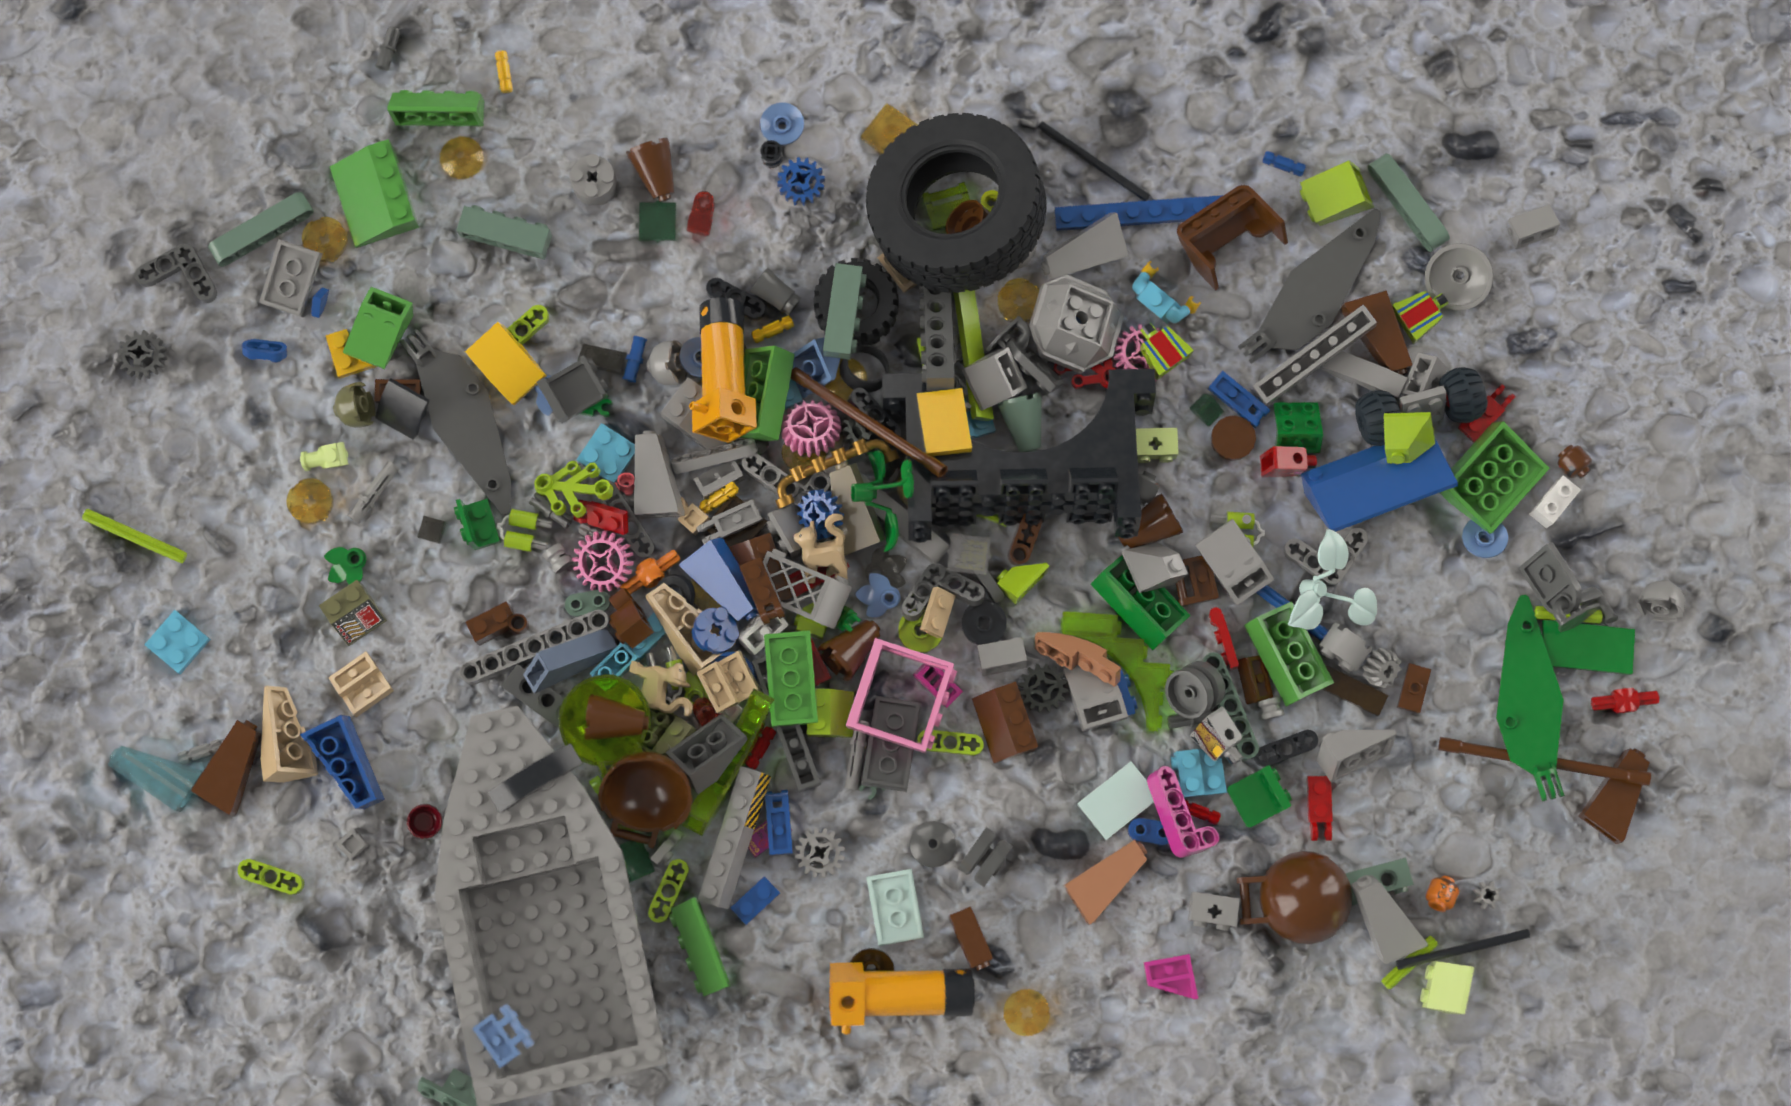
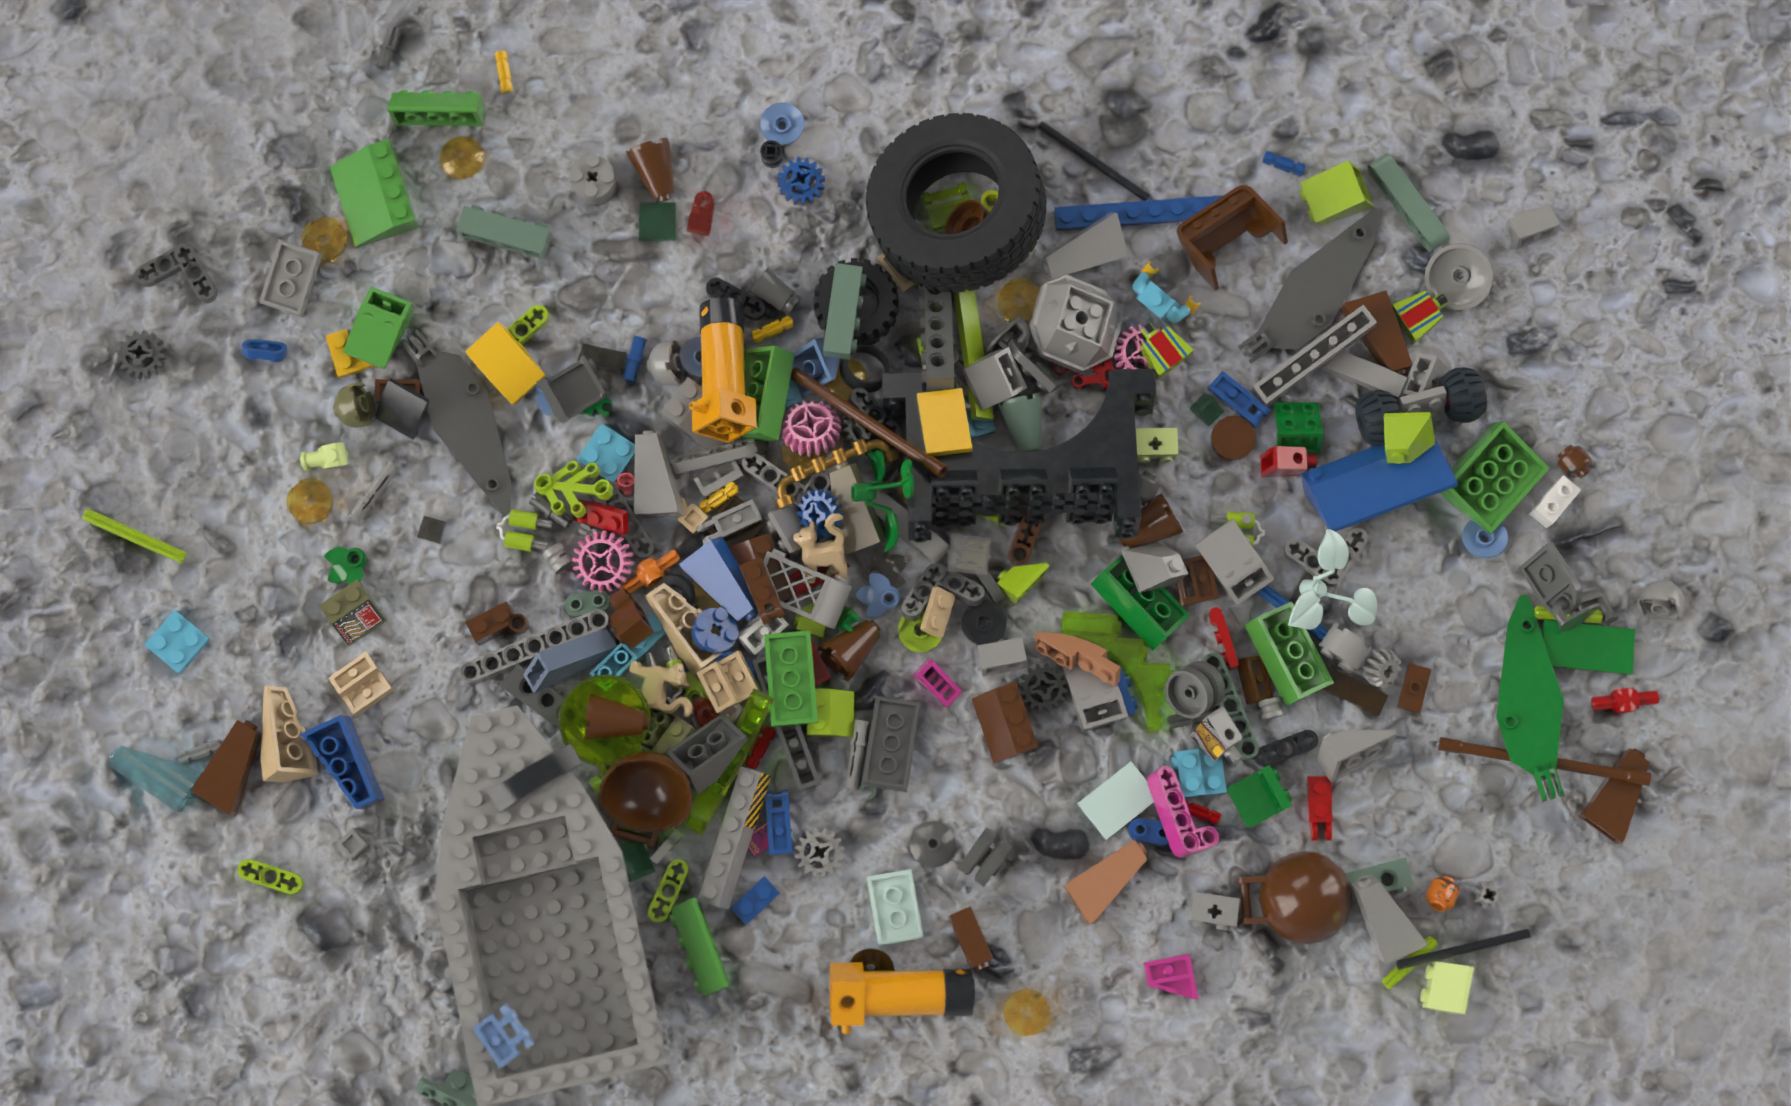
(260, 229): sand green beam -> none
(319, 302): blue tile -> none
(424, 821): dark red hair -> none
(478, 523): green bracket -> none
(866, 681): bright pink window -> none
(886, 128): clear yellow plate -> none
(956, 735): lime beam -> none
(1476, 428): red hinge -> none

